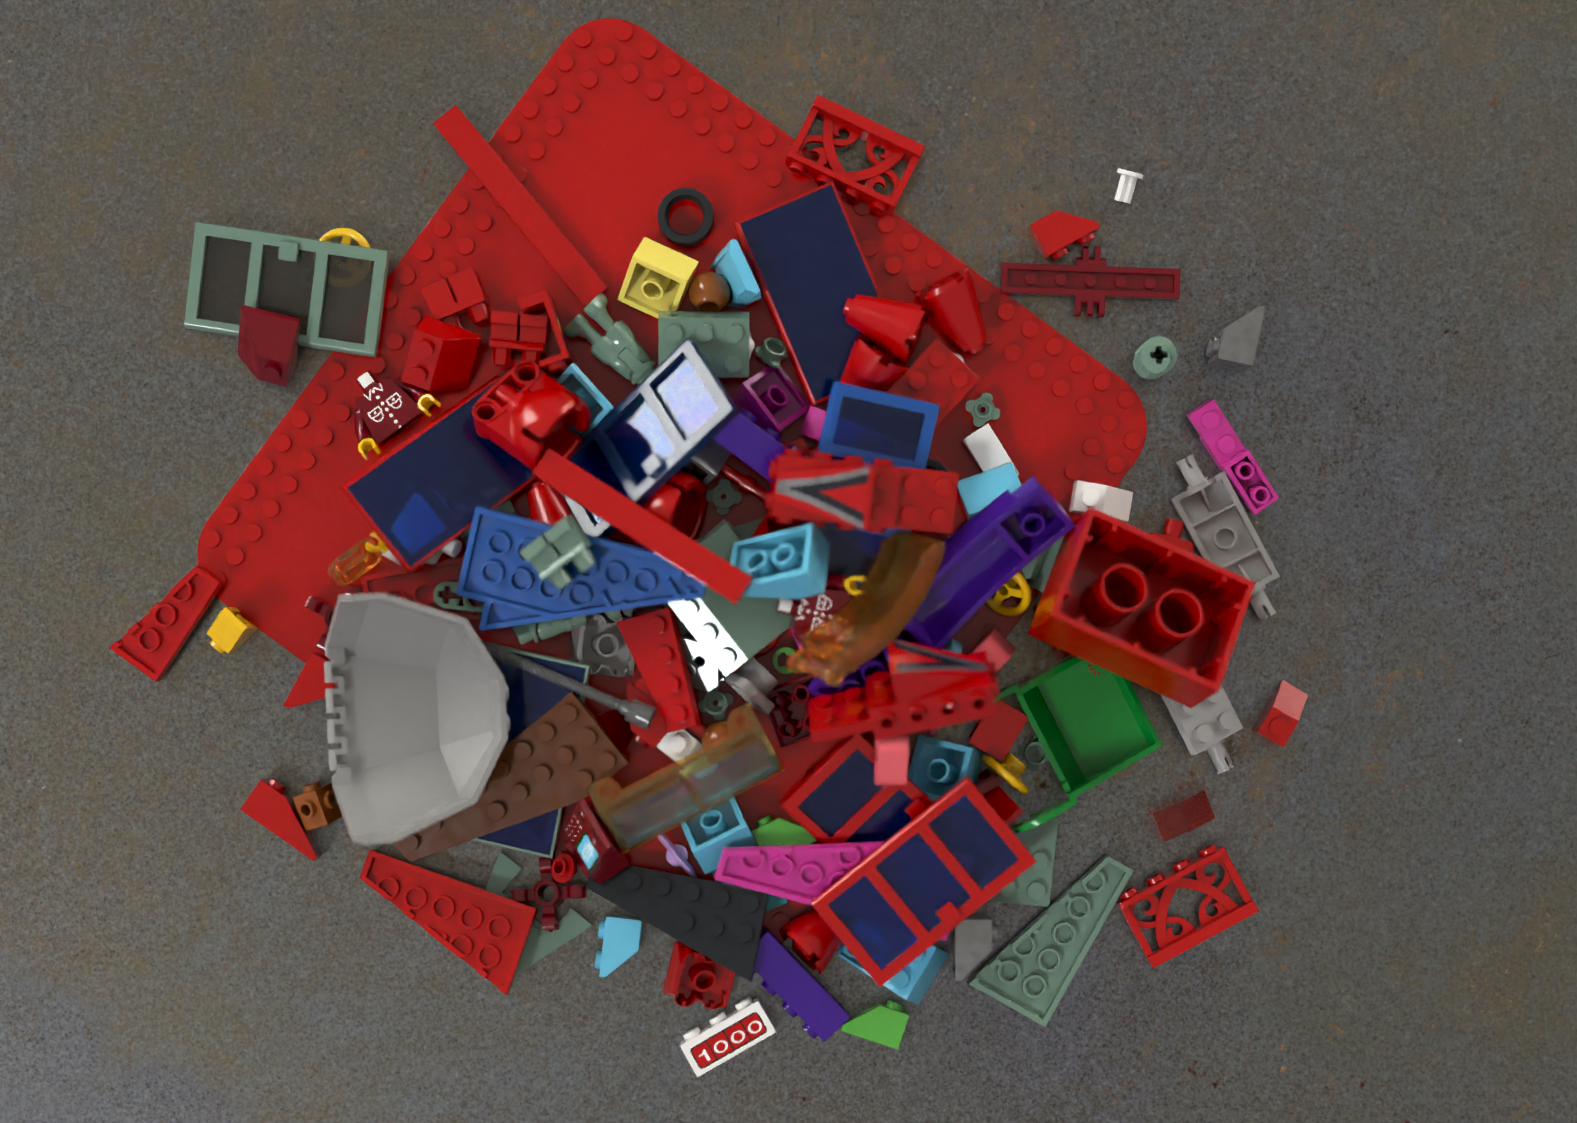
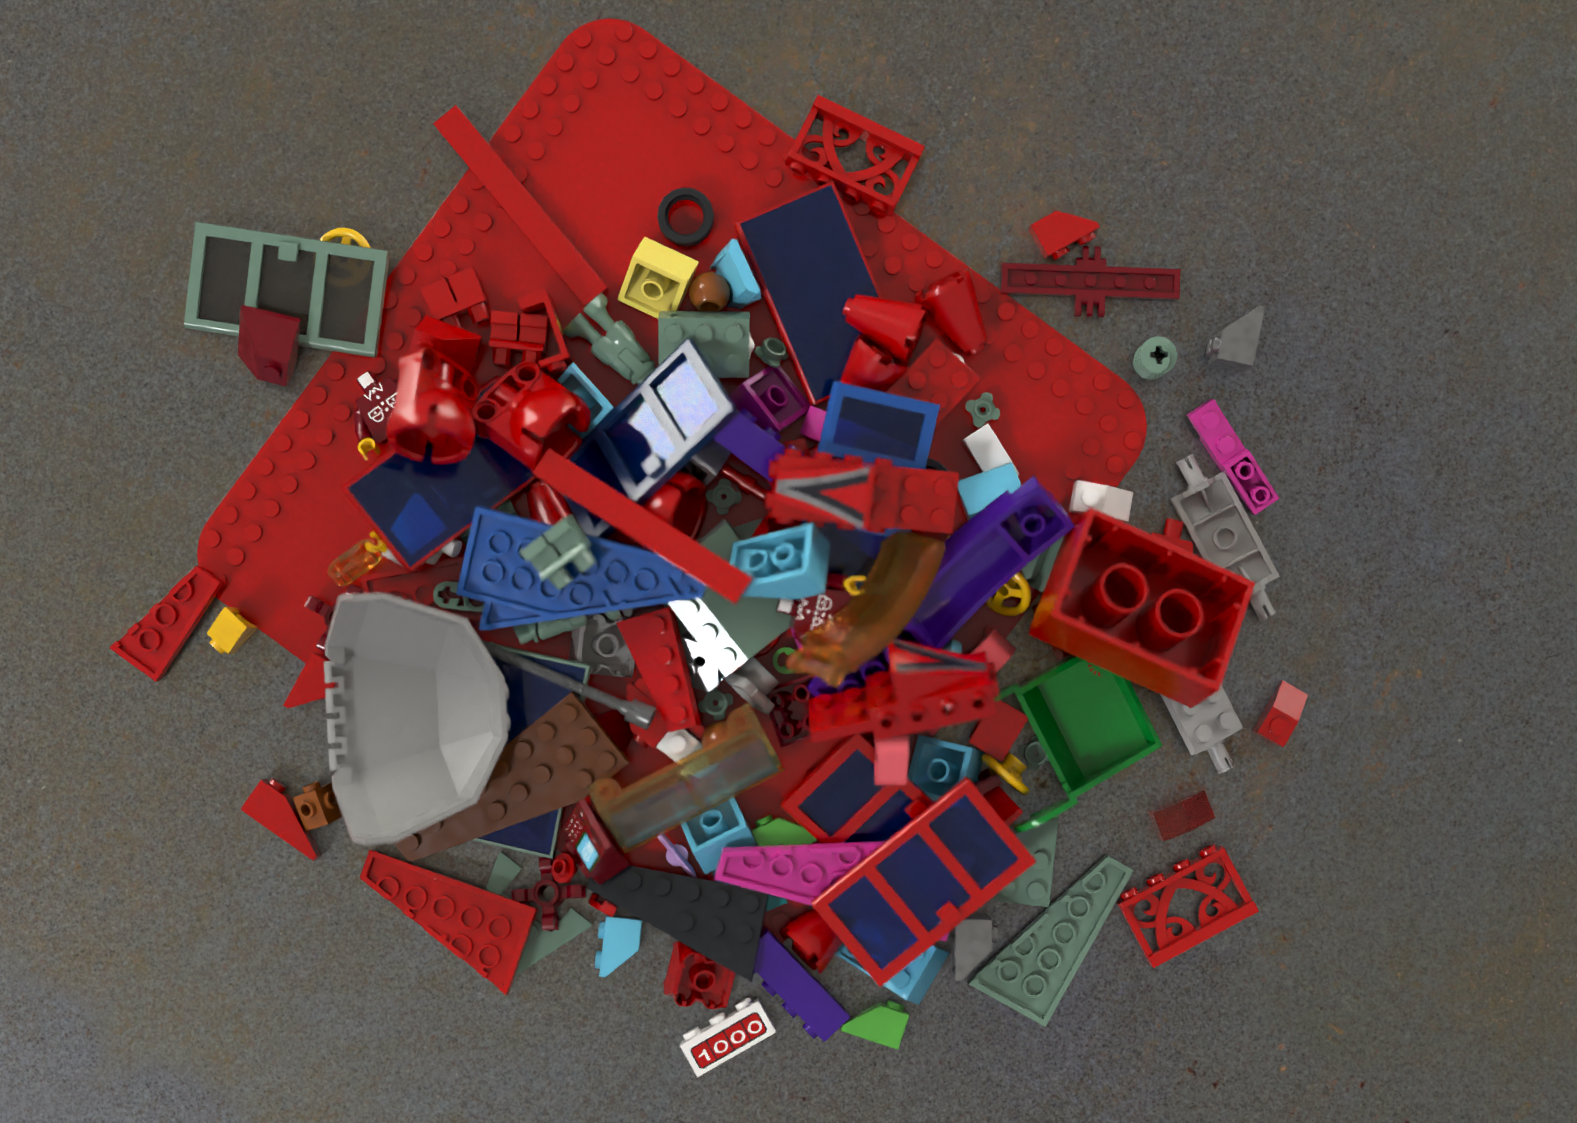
(433, 407): none -> red piece
(602, 904): none -> red tile
(1126, 185): white piece -> none

